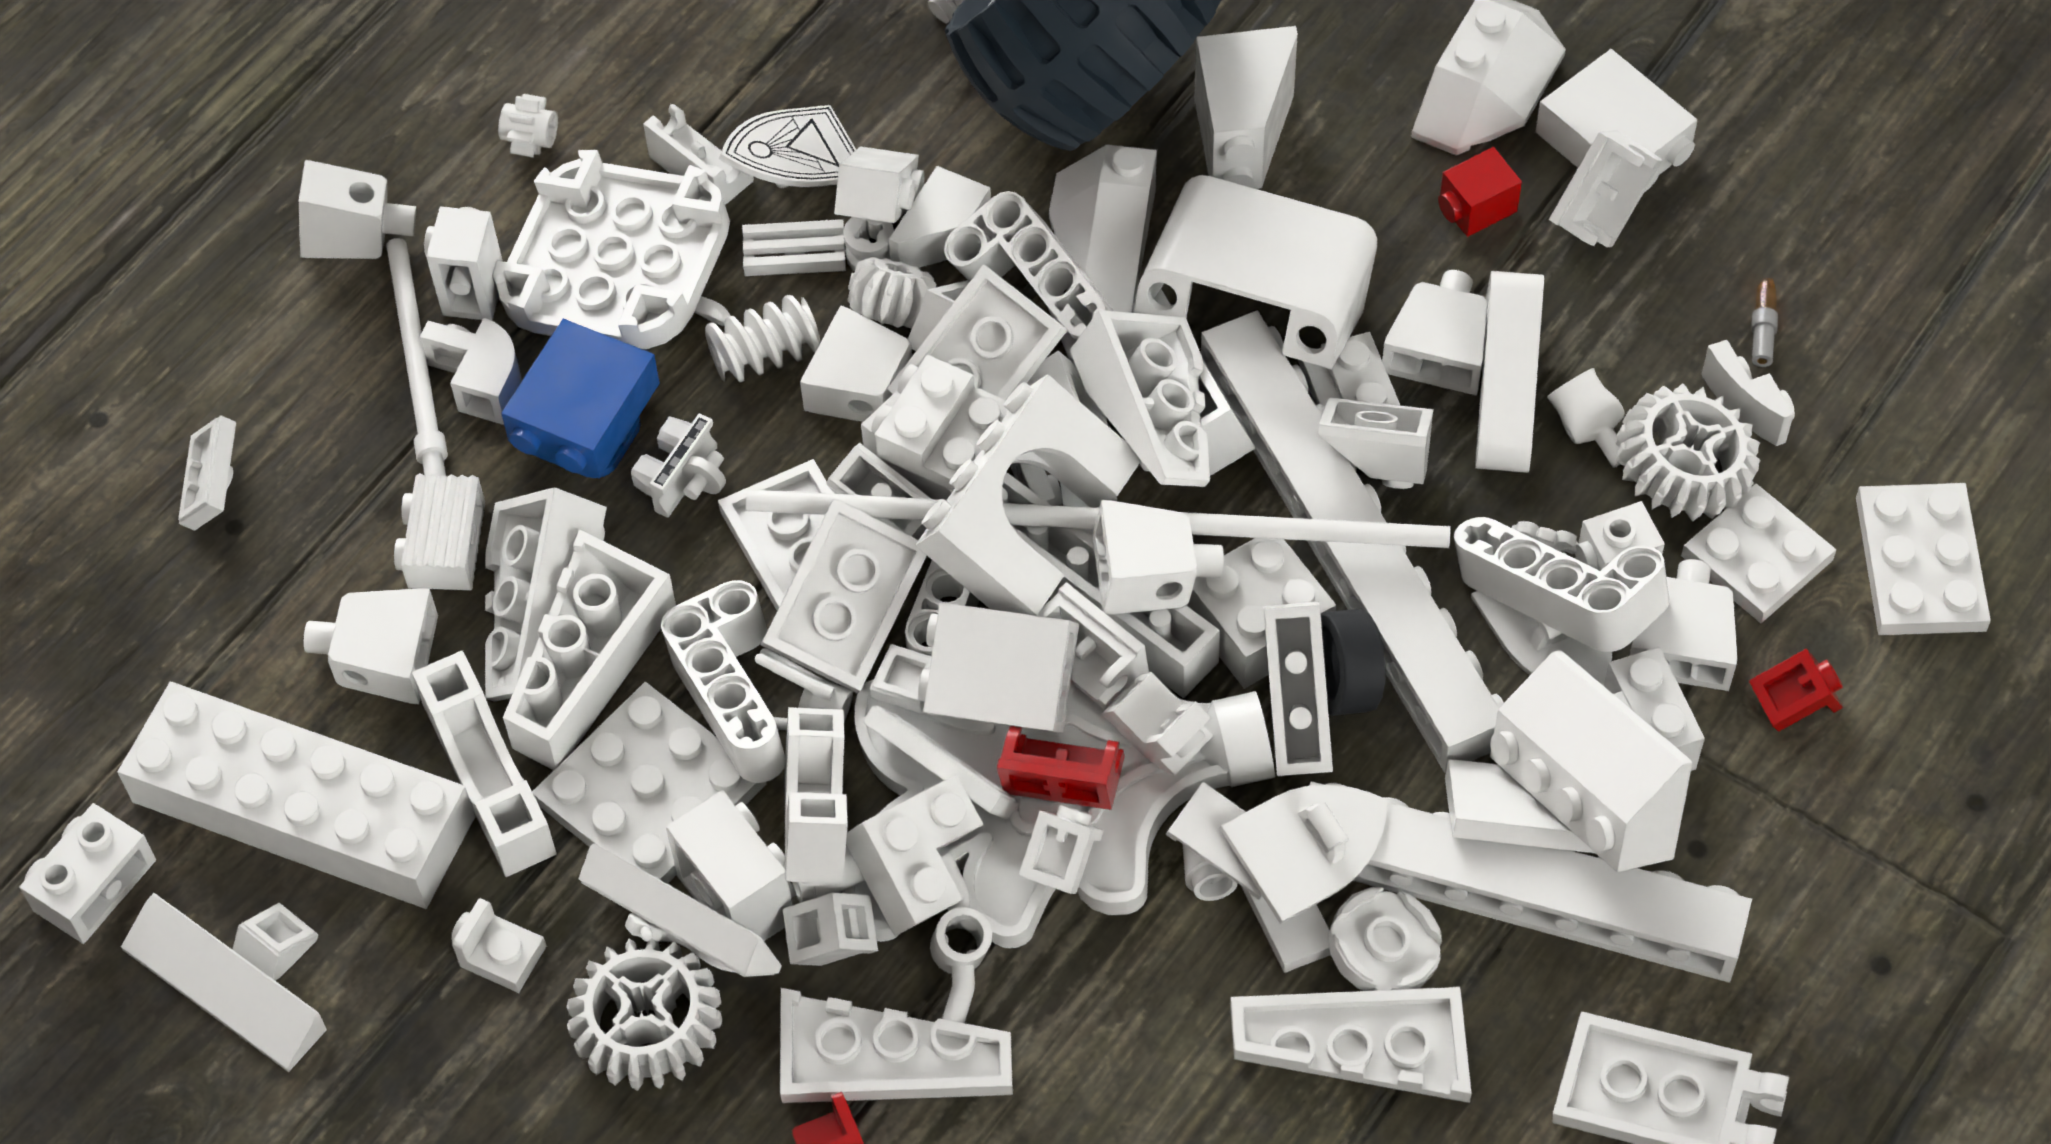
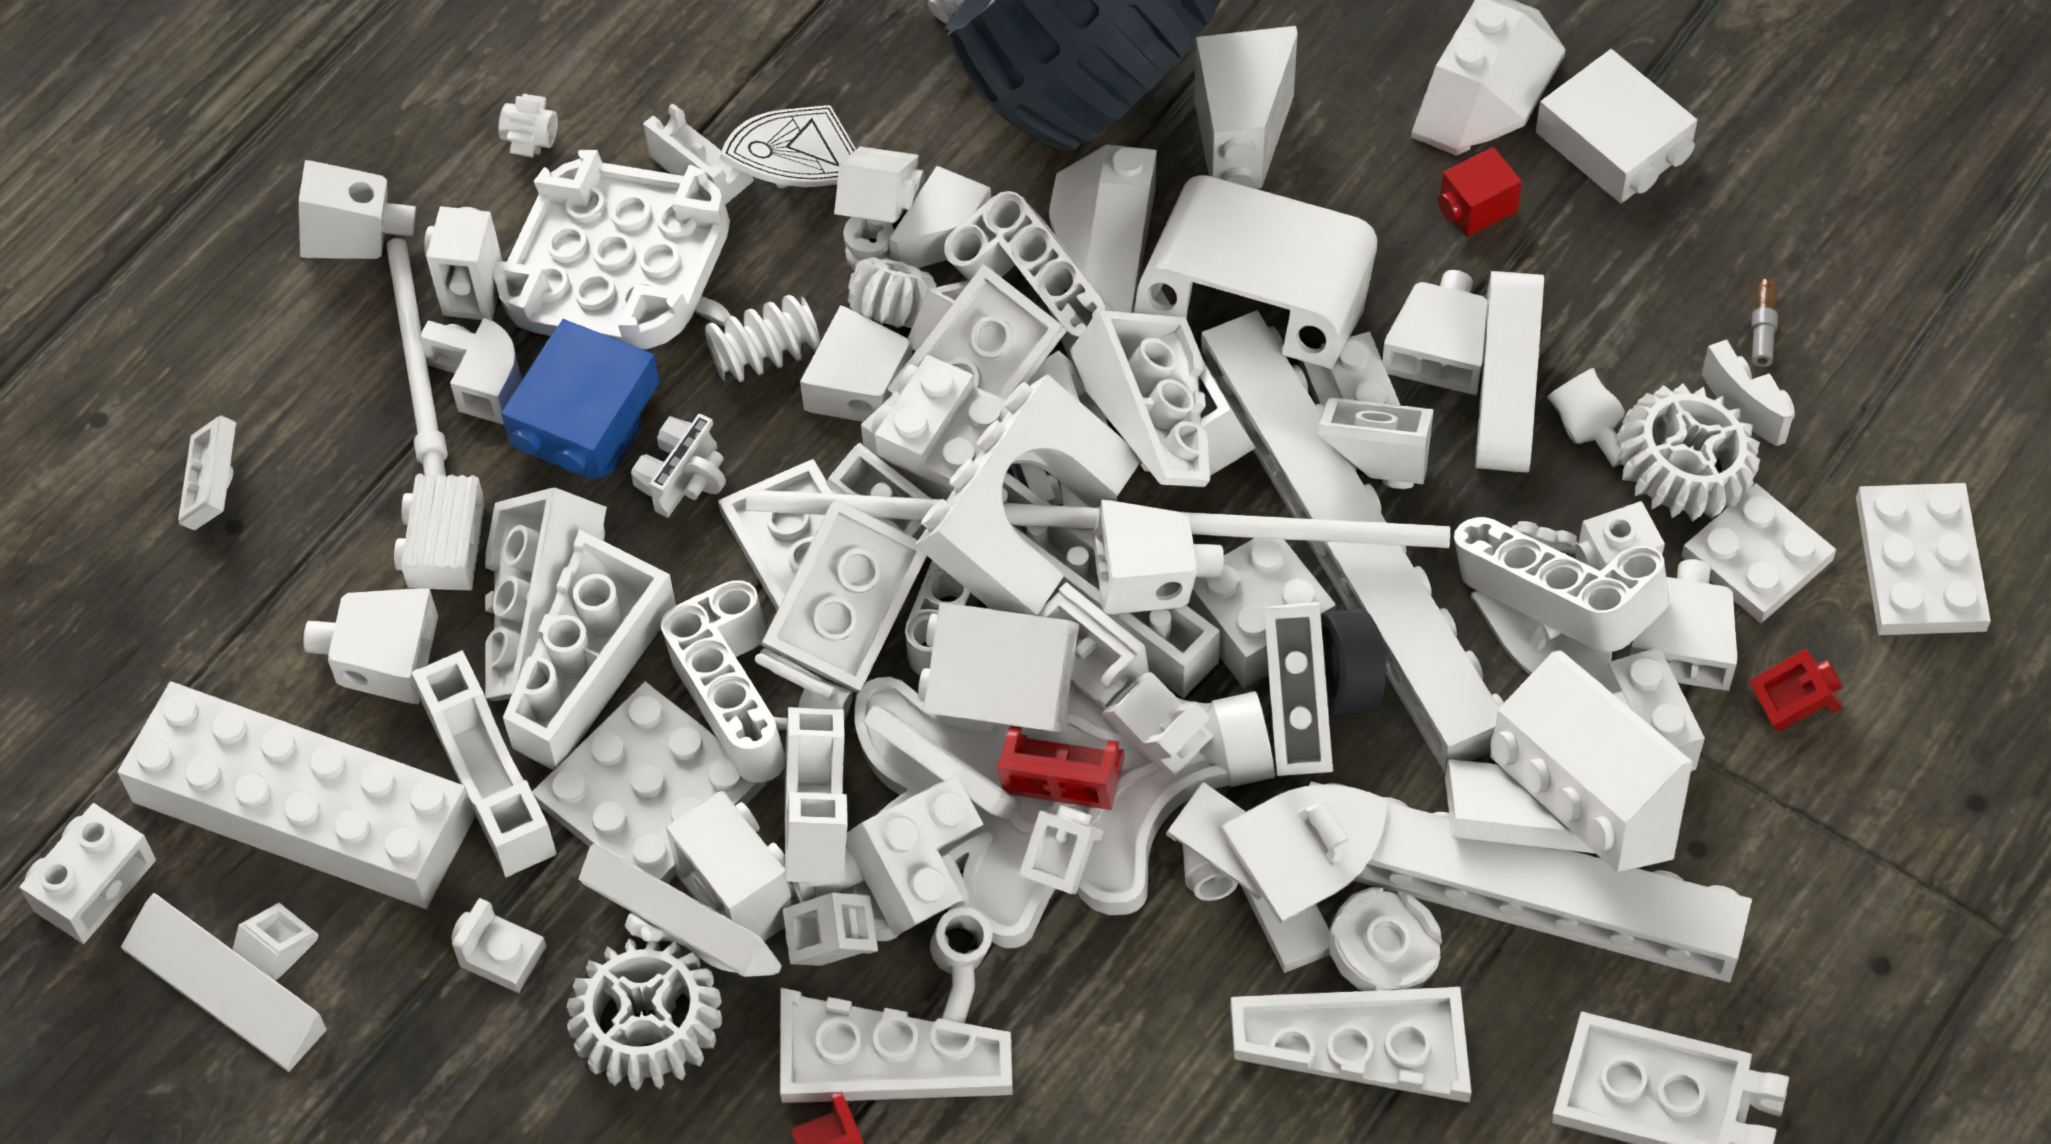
(794, 241): white tile -> none
(899, 678): white tile -> none
(1605, 188): white hinge -> none

